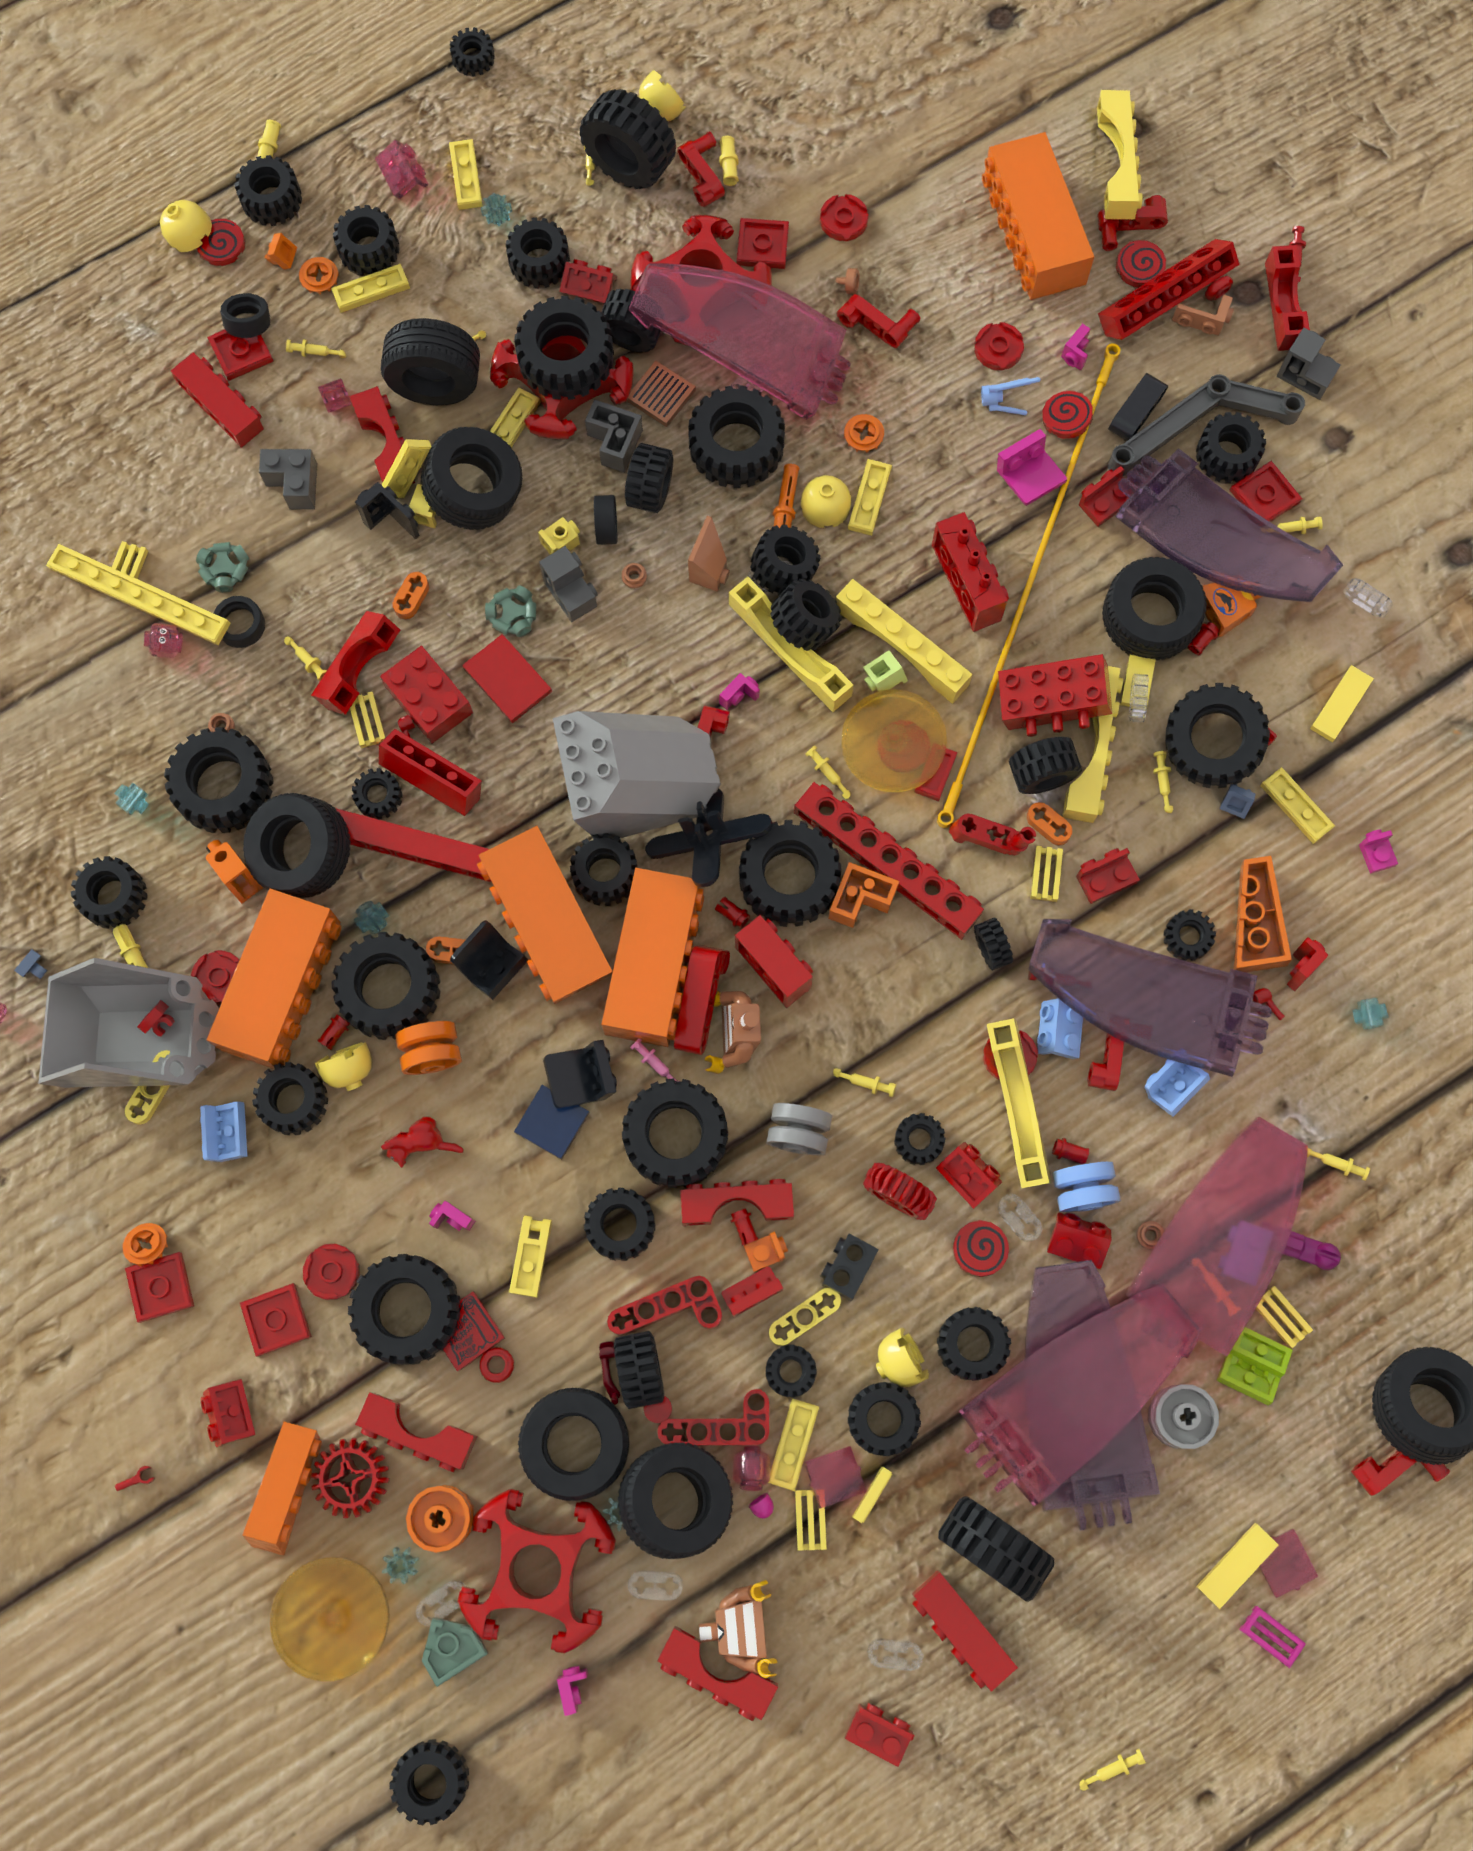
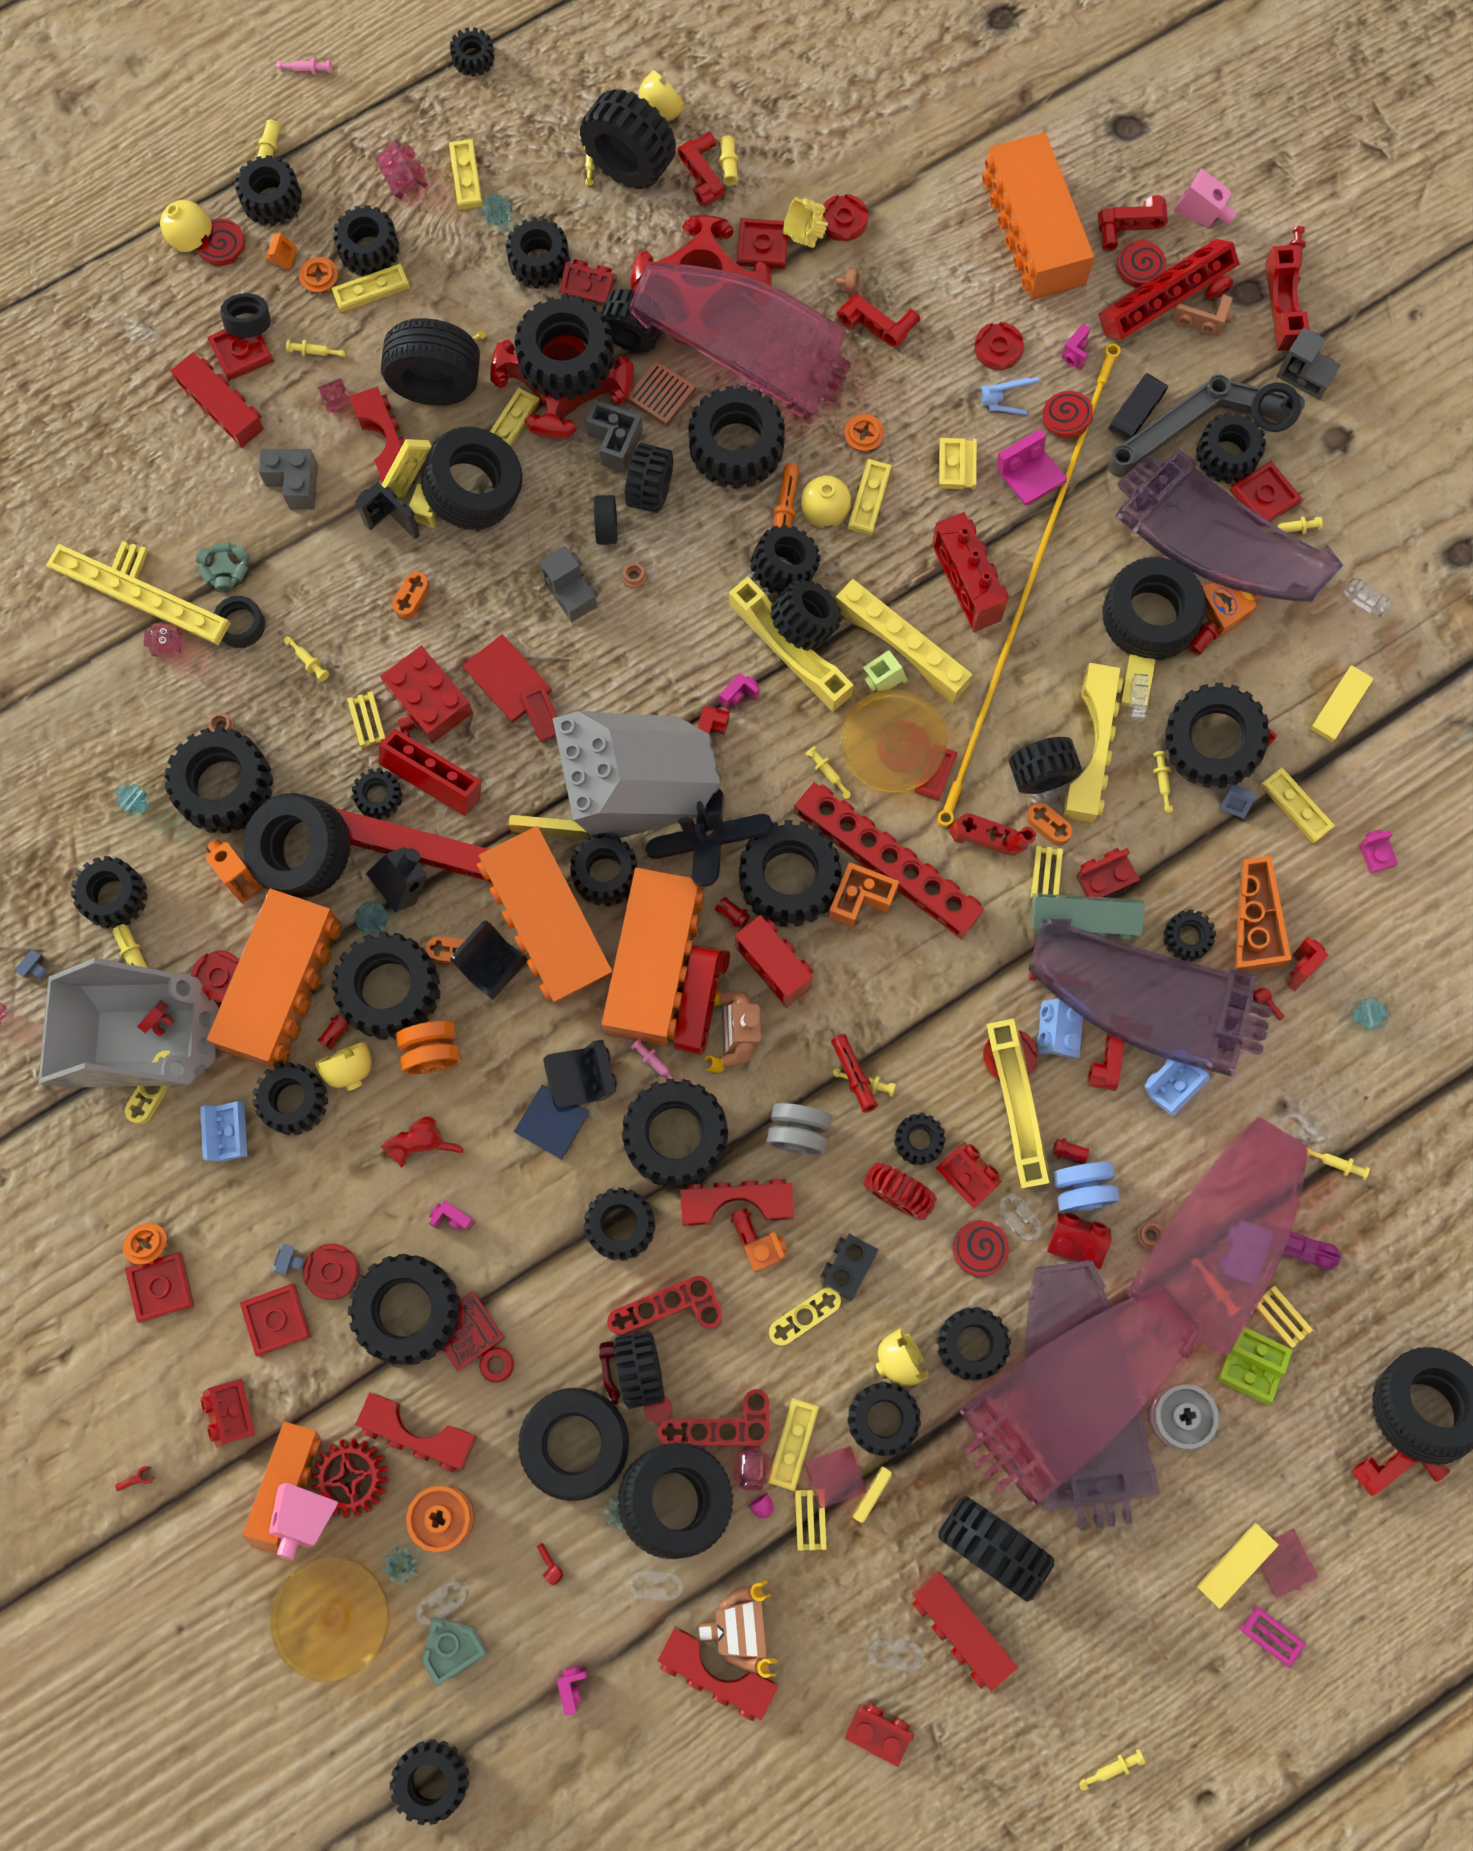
(285, 1259): none -> sand blue tile
(298, 1518): none -> bright pink torso
(312, 66): none -> bright pink piece
(370, 637): red arch -> none
(399, 877): none -> black torso
(507, 1592): red piece -> none
(512, 611): sand green piece -> none
(530, 1257): light yellow plate -> none
(540, 712): none -> red tile
(548, 826): none -> light yellow tile
(552, 541): light yellow brick -> none
(554, 1573): none -> red hand
(707, 560): nougat slope -> none
(751, 1291): red bracket -> none
(805, 221): none -> light yellow hair
(807, 1364): black tyre -> none
(867, 1098): none -> red pin
(957, 463): none -> light yellow plate
(993, 943): black tyre -> none
(1055, 694): red piece -> none
(1090, 914): none -> sand green brick
(1104, 498): red bracket -> none
(1115, 119): light yellow arch -> none
(1205, 201): none -> bright pink torso
(1271, 388): none -> black tyre

